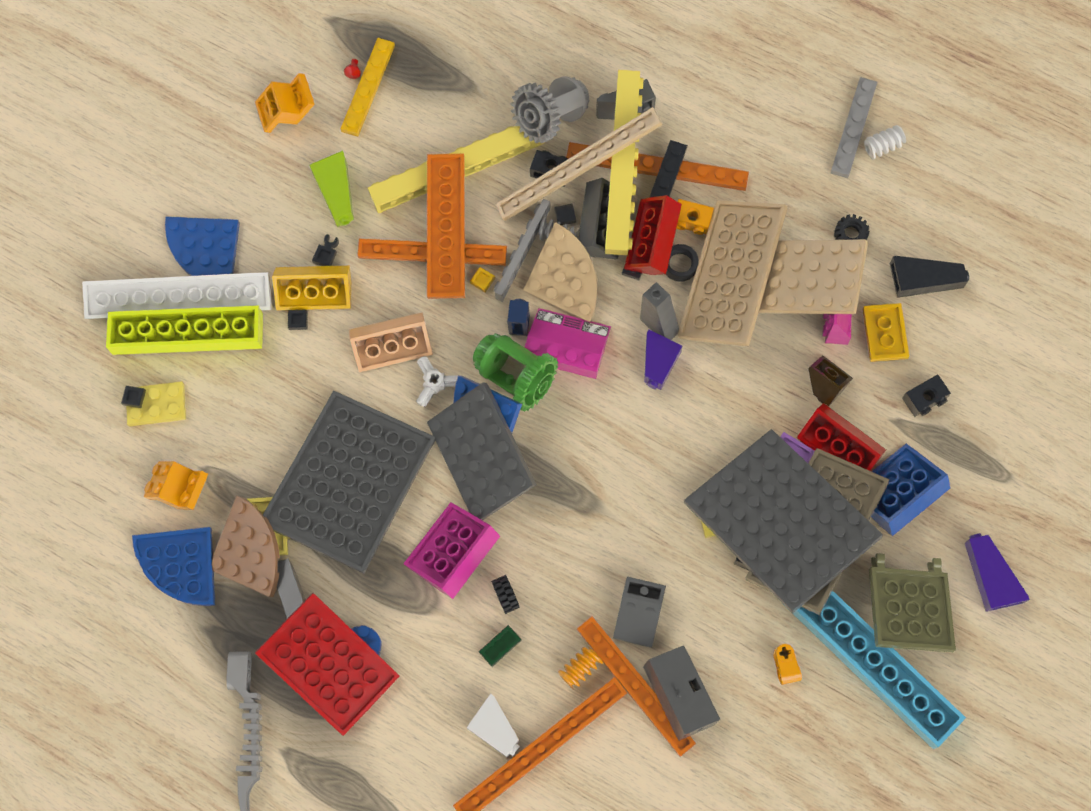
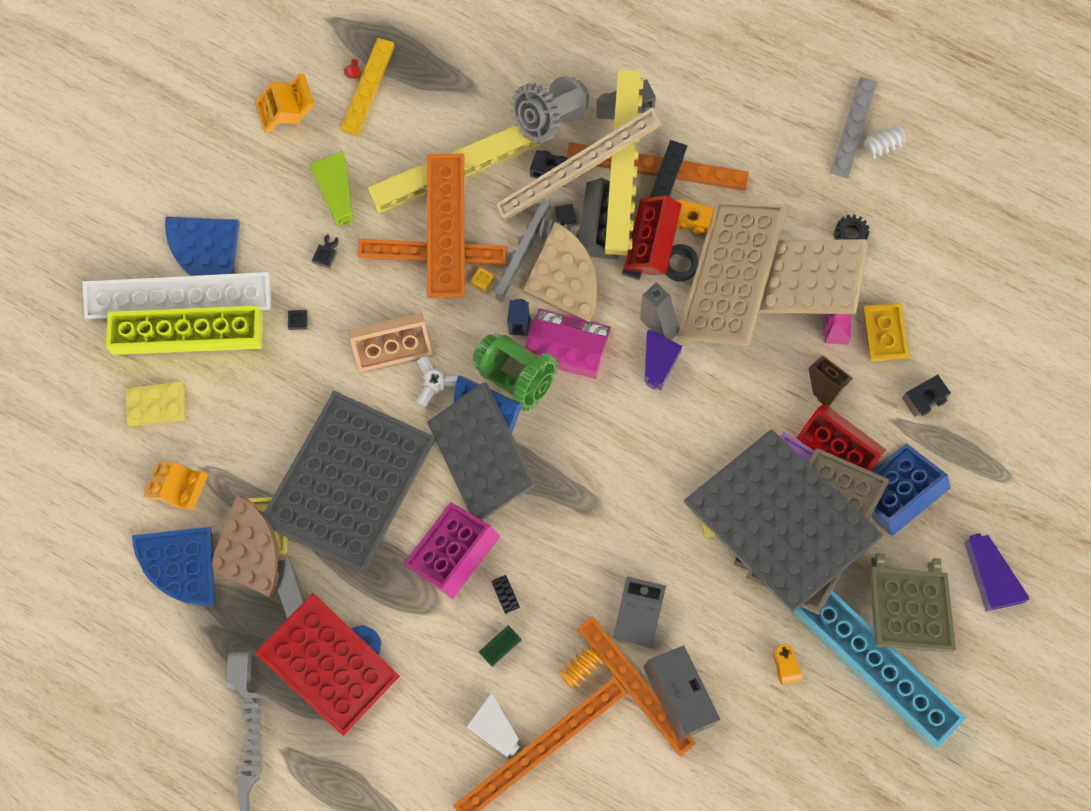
(133, 396): black tile -> none
(312, 287): yellow slope -> none
(926, 276): black slope -> none

